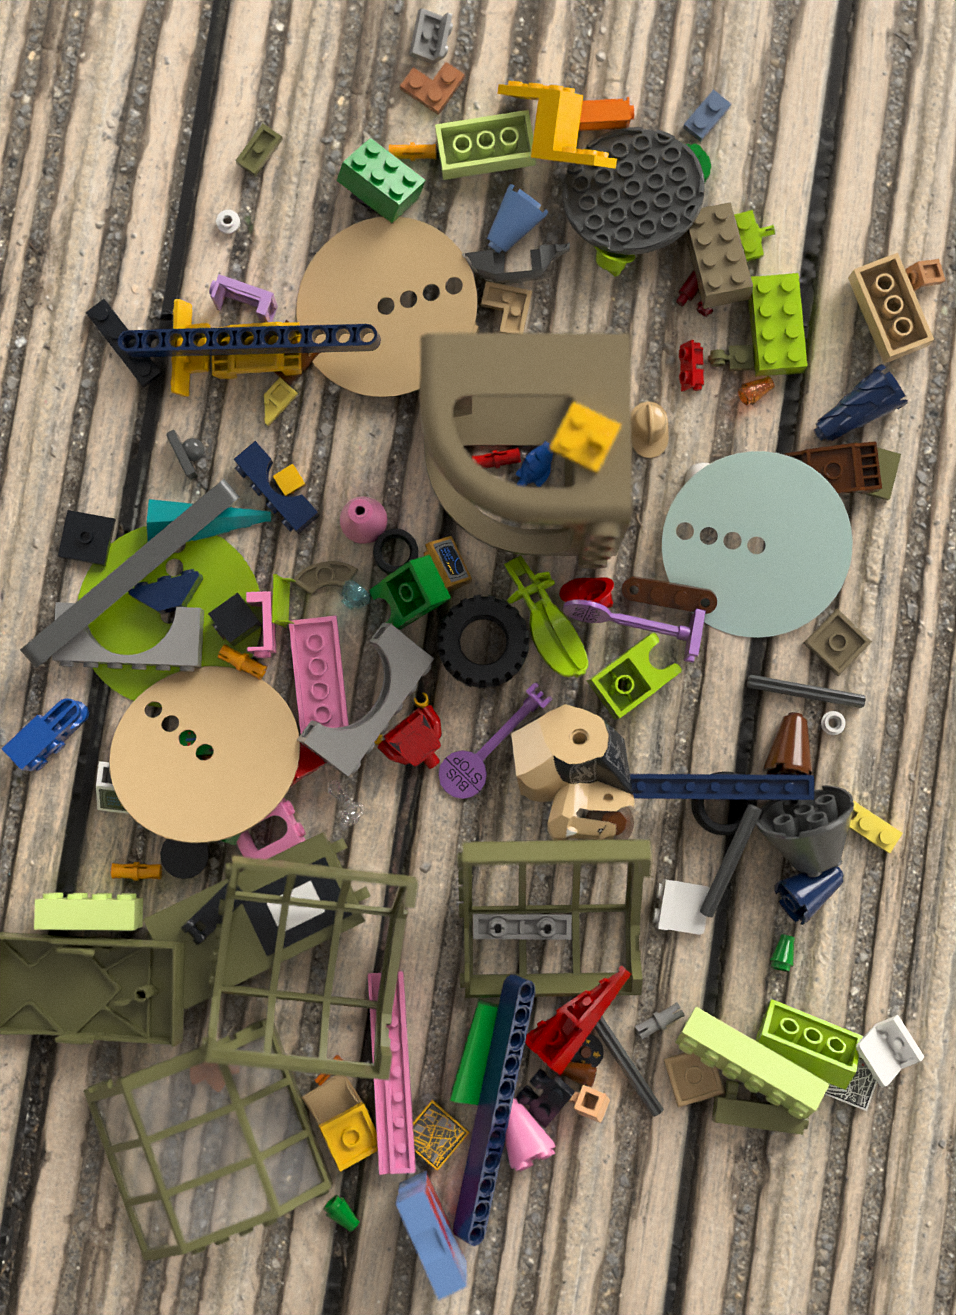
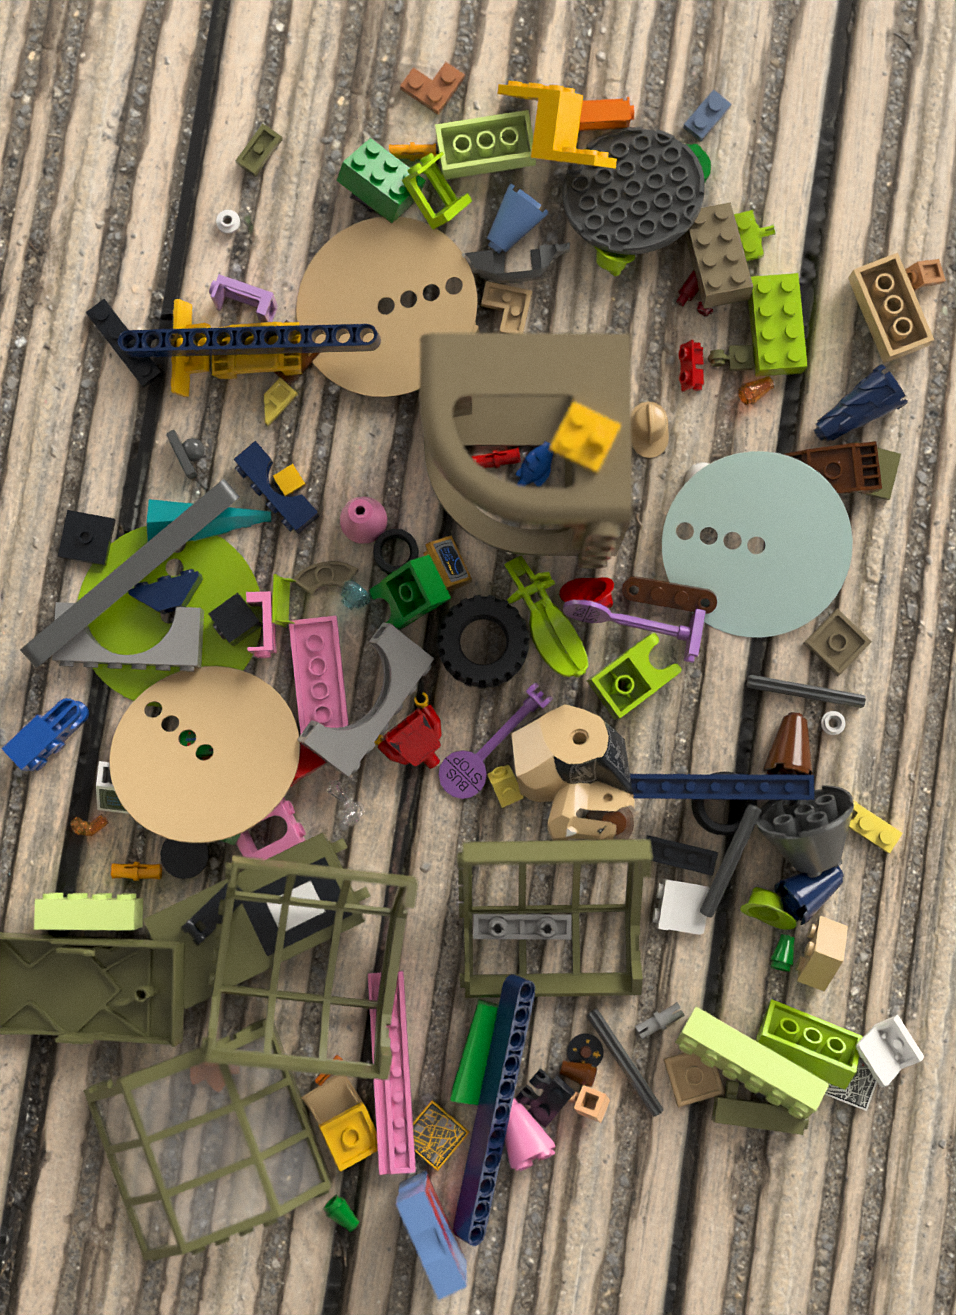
(88, 828): none -> clear orange arm
(242, 661): light orange pin -> none
(430, 36): light grey bracket -> none
(452, 204): none -> lime panel
(505, 785): none -> light yellow bracket
(565, 1032): red wedge -> none
(682, 855): none -> black plate
(768, 908): none -> lime piece
(822, 954): none -> tan brick

